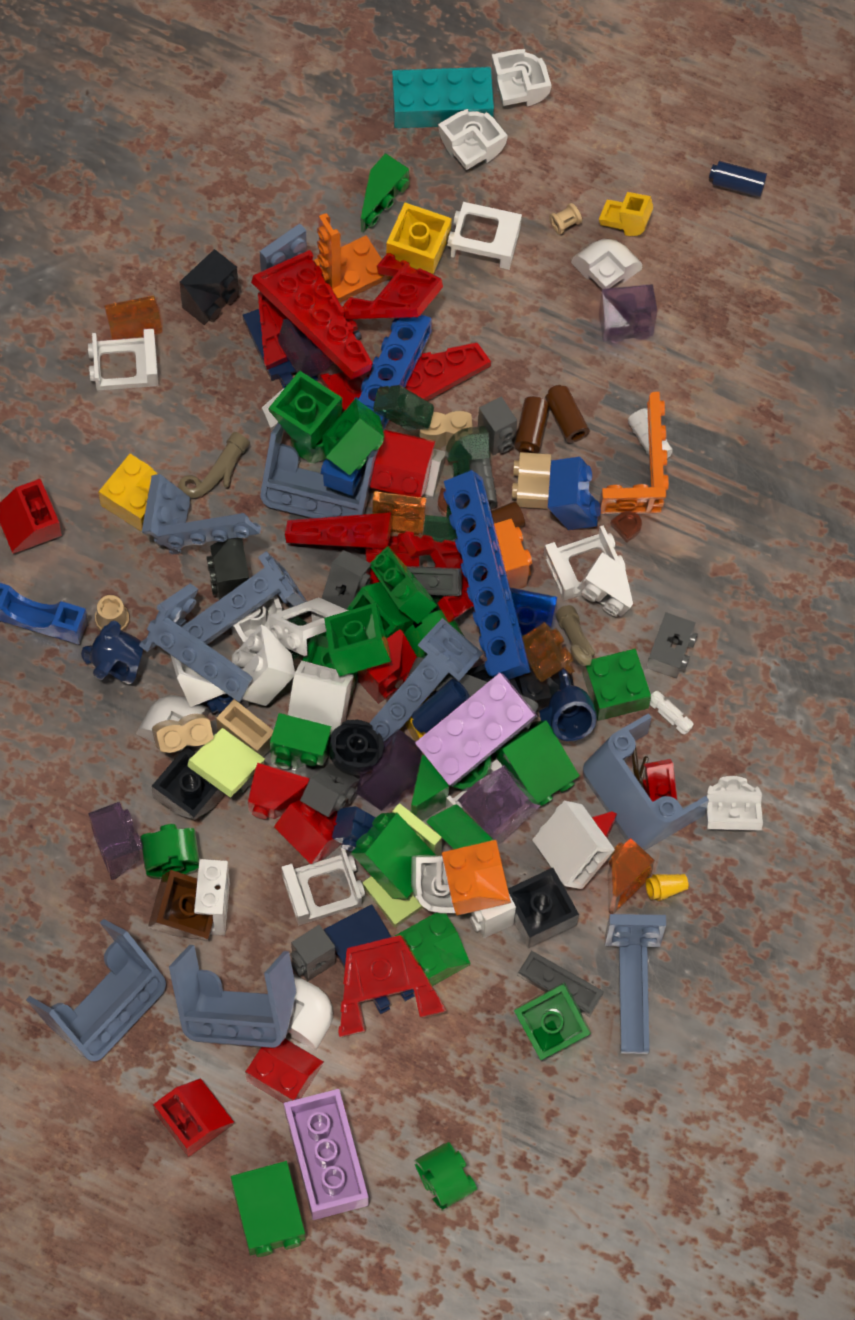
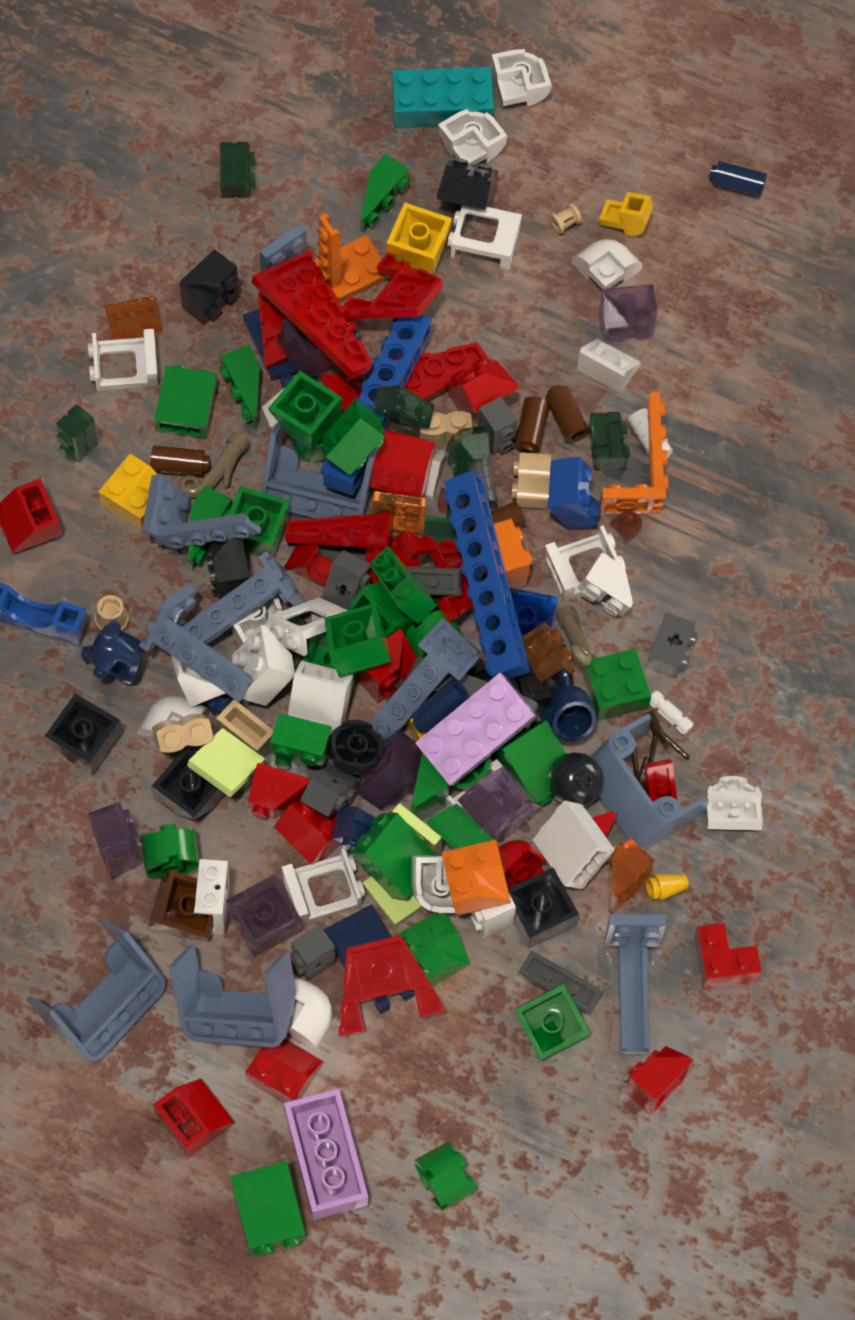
(76, 434): none -> clear green brick
(84, 733): none -> black slope
(179, 460): none -> reddish brown brick
(186, 402): none -> green brick
(206, 506): none -> green slope
(235, 170): none -> clear green brick
(243, 374): none -> green slope
(264, 915): none -> slope
(266, 511): none -> green slope
(309, 564): none -> red slope
(468, 184): none -> black slope
(480, 385): none -> red slope
(520, 861): none -> red cylinder
(576, 778): none -> black cylinder
(607, 364): none -> white slope
(607, 440): none -> clear green brick
(657, 1078): none -> red slope
(658, 733): none -> dark brown plant
(722, 965): none -> red brick

